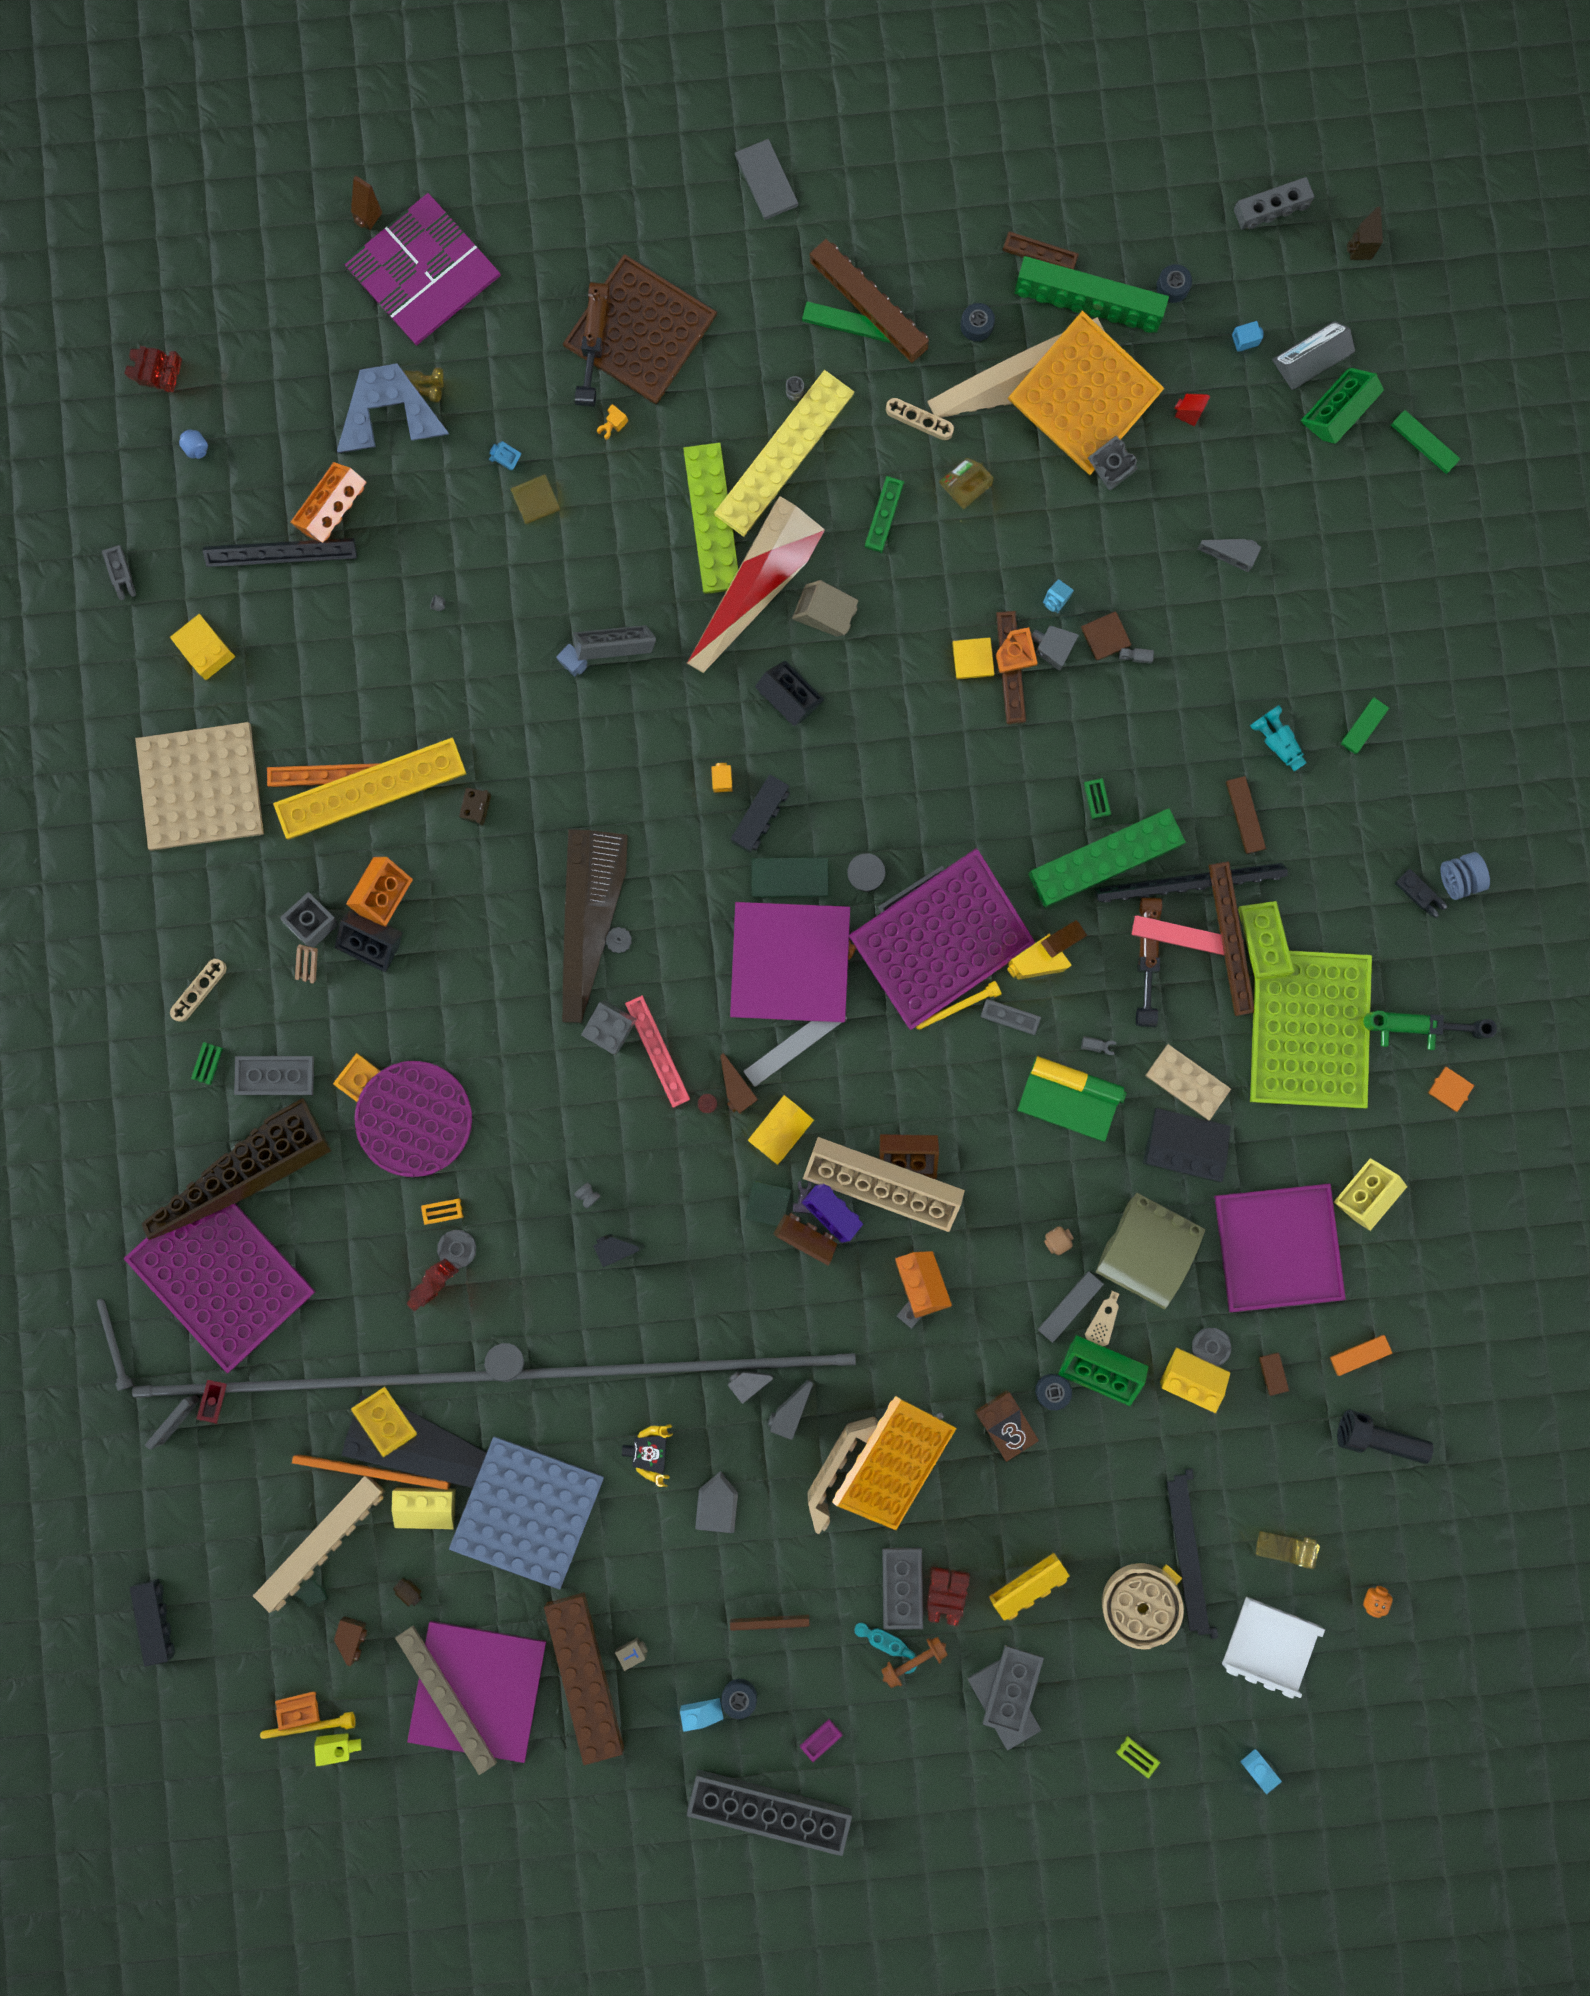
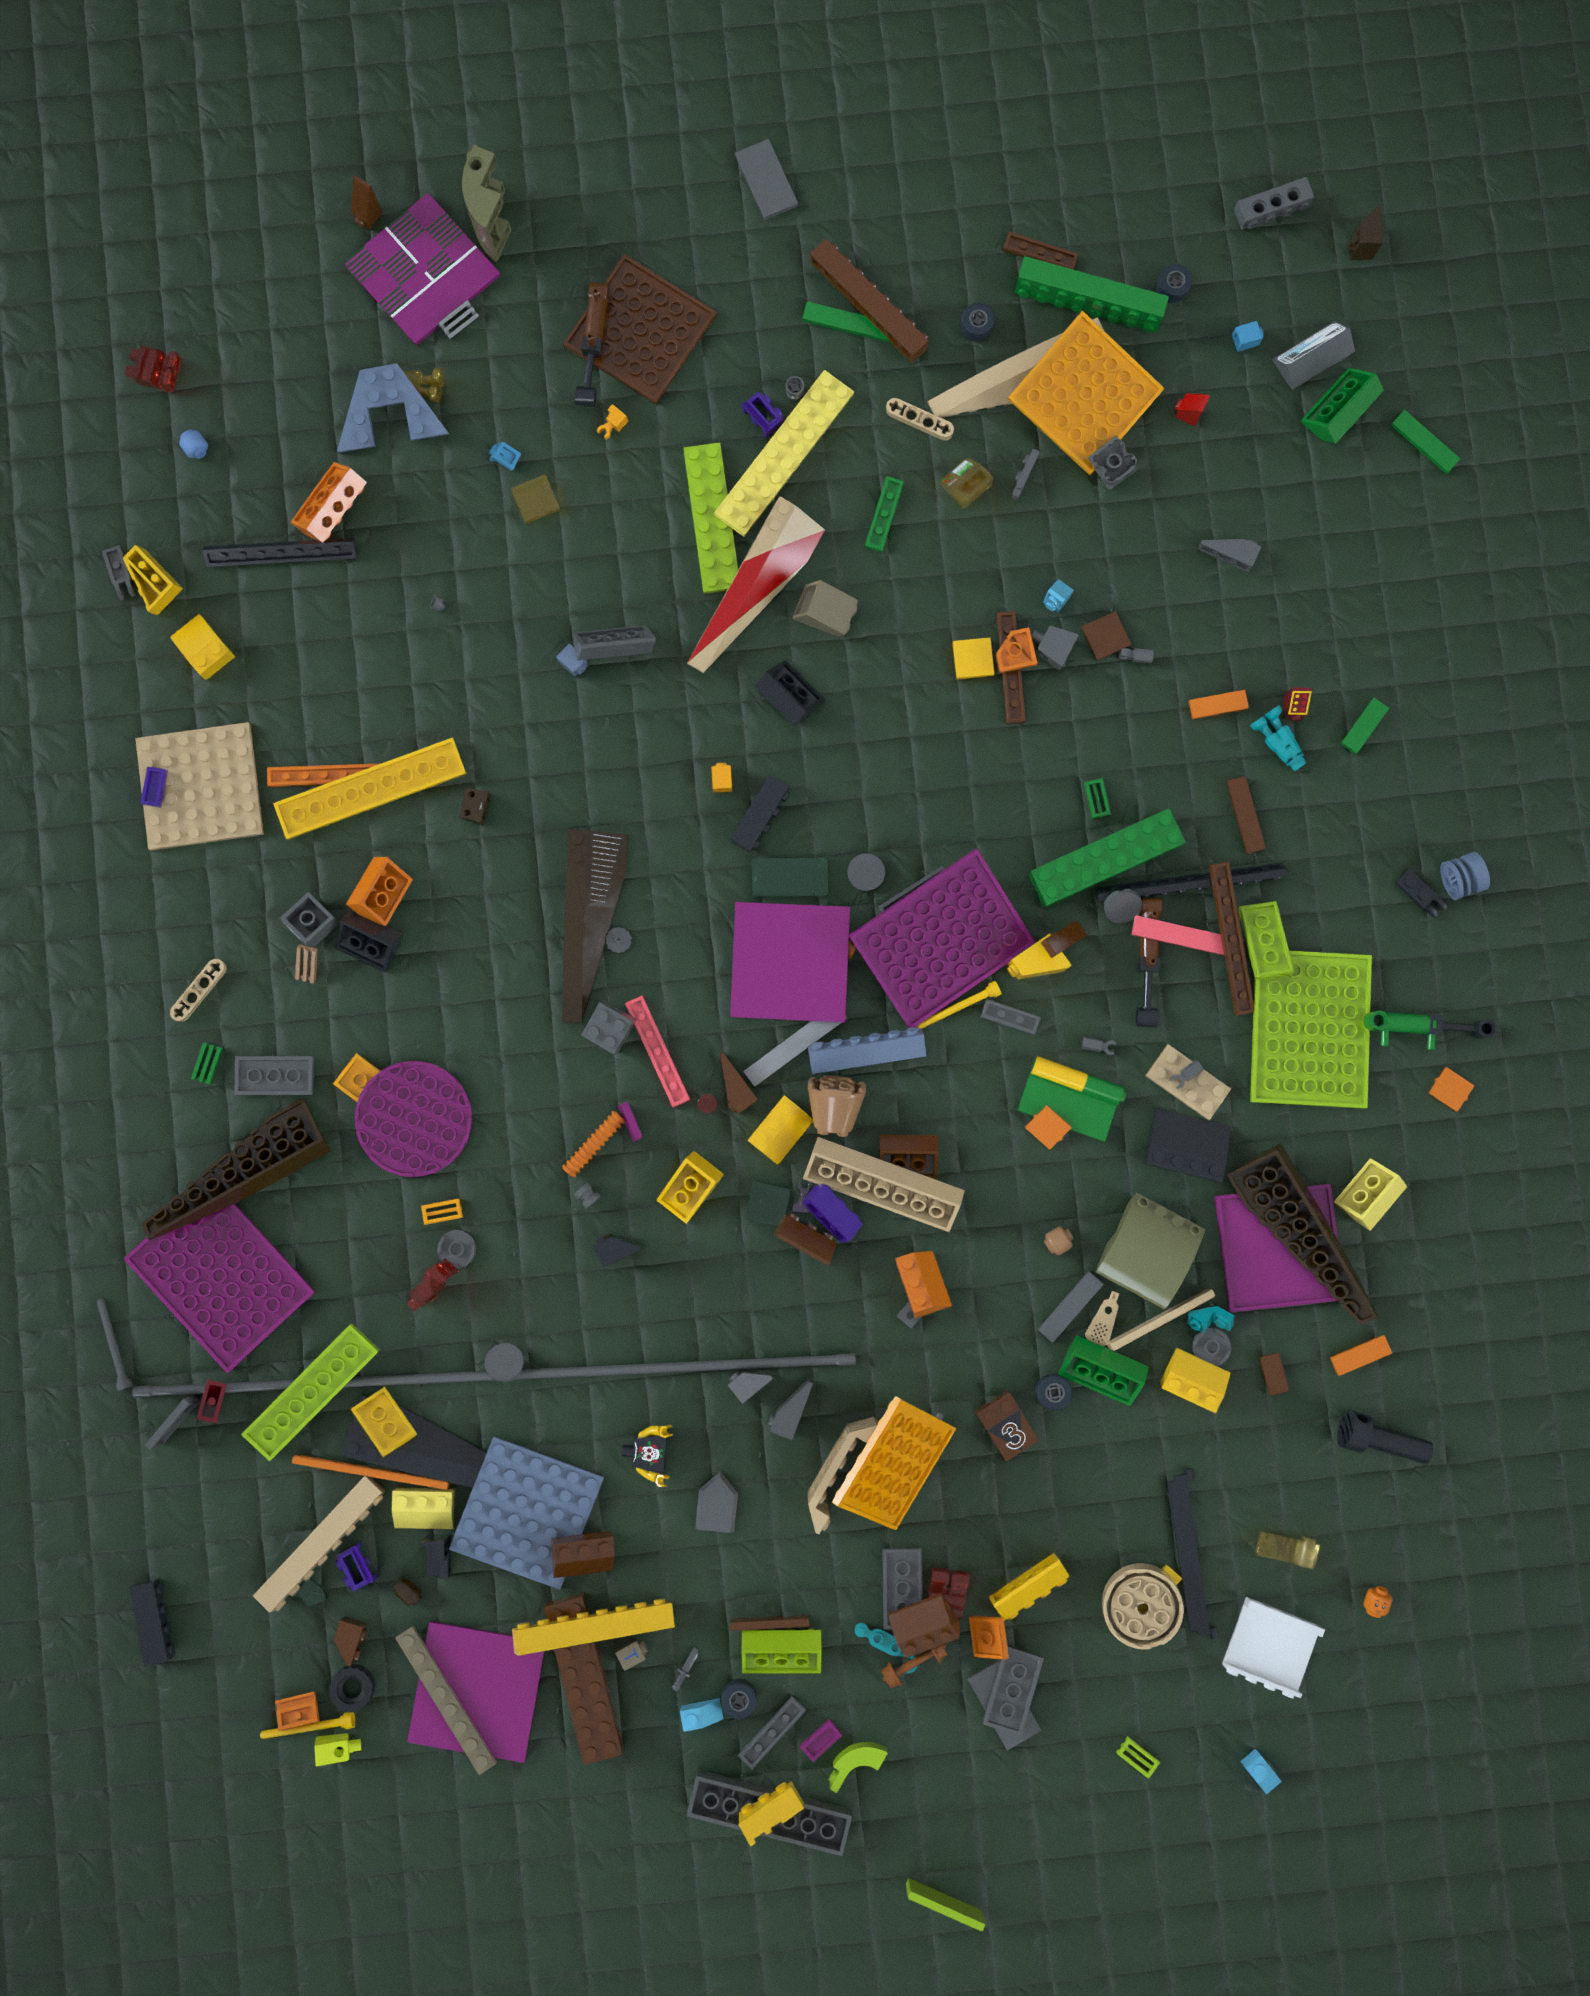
(152, 580): none -> yellow wedge
(154, 787): none -> dark purple tile
(310, 1392): none -> lime plate
(336, 1688): none -> black tyre
(362, 1564): none -> dark purple window
(437, 1555): none -> black panel
(470, 310): none -> light grey tile
(484, 201): none -> olive slope
(582, 1554): none -> reddish brown slope
(593, 1144): none -> orange piece
(593, 1627): none -> yellow brick
(630, 1121): none -> magenta tile
(684, 1672): none -> dark grey piece
(690, 1186): none -> yellow slope
(758, 419): none -> dark purple window
(769, 1811): none -> yellow wedge
(772, 1732): none -> dark grey tile
(781, 1651): none -> lime slope
(835, 1103): none -> medium nougat cone
(853, 1756): none -> lime arch
(867, 1050): none -> sand blue brick
(924, 1625): none -> reddish brown slope
(945, 1904): none -> lime tile
(988, 1637): none -> orange tile
(1022, 476): none -> dark grey hinge
(1048, 1127): none -> orange piece
(1123, 906): none -> dark grey tile
(1160, 1319): none -> tan tile
(1187, 1073): none -> dark grey bar
(1202, 1318): none -> teal slope
(1218, 704): none -> orange tile
(1284, 1204): none -> dark brown wedge
(1296, 703): none -> dark red slope

